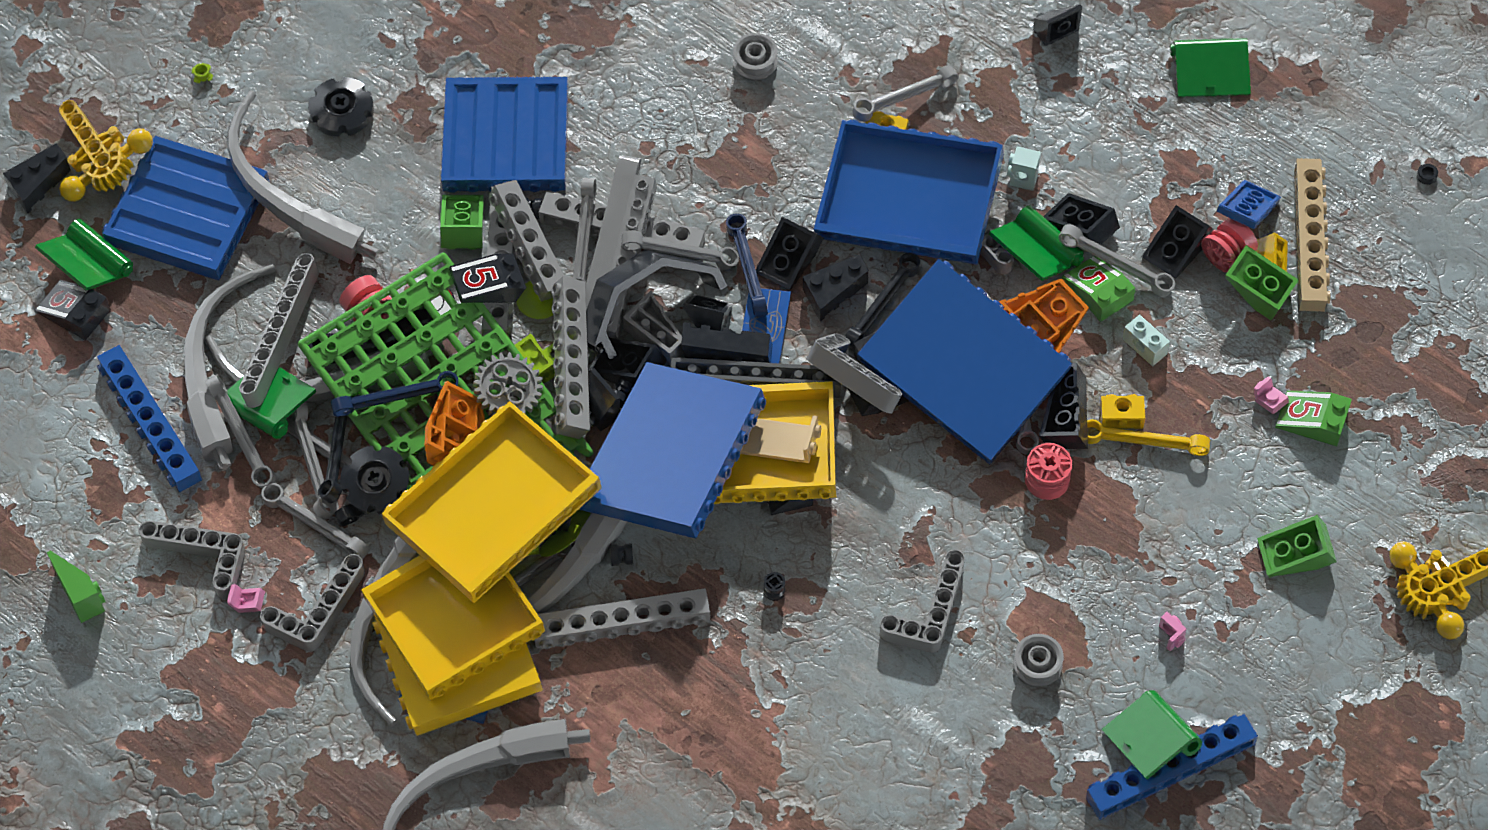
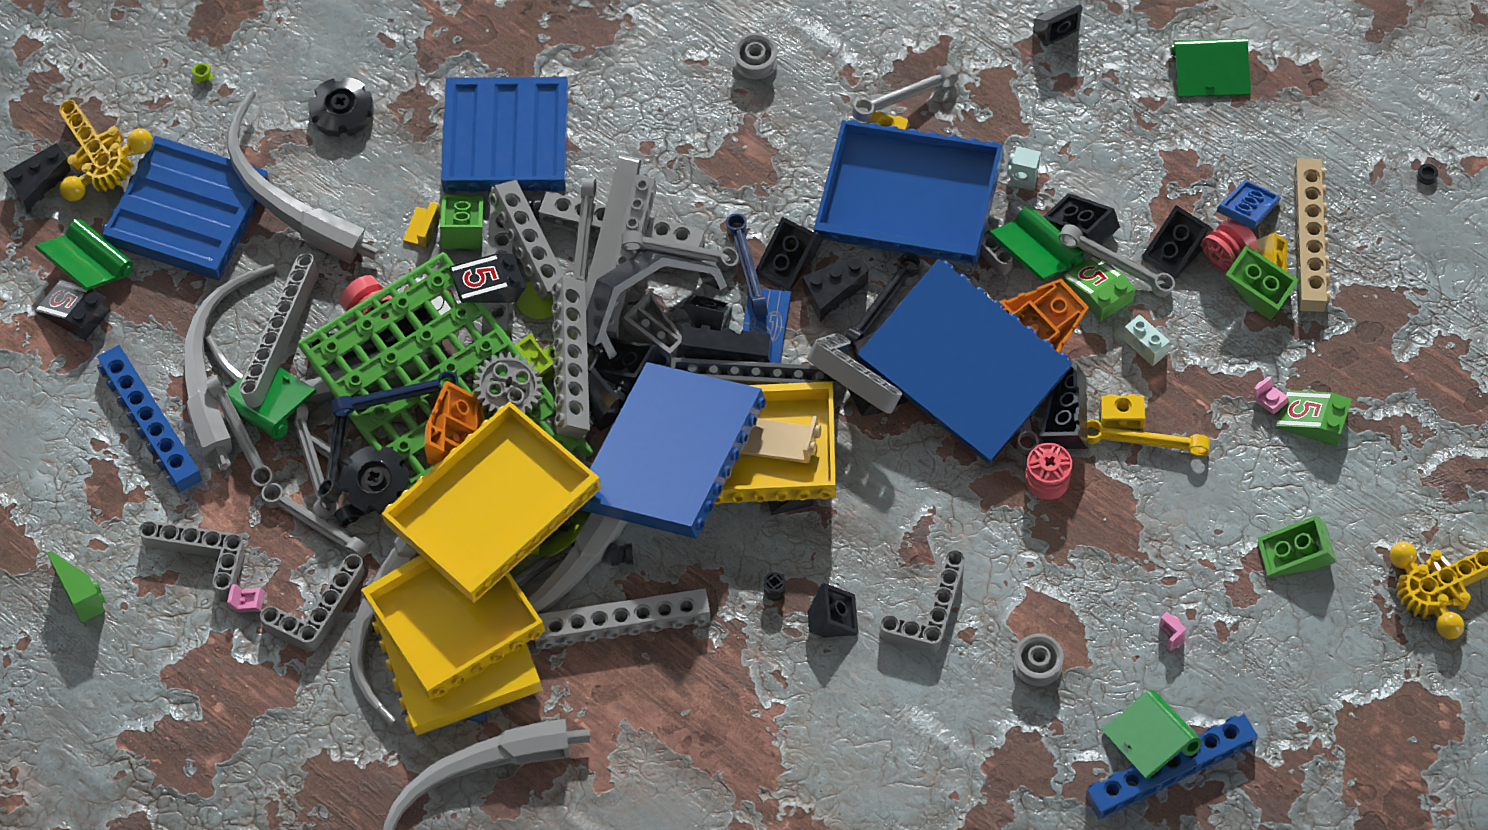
(422, 225): none -> yellow panel
(833, 613): none -> black slope

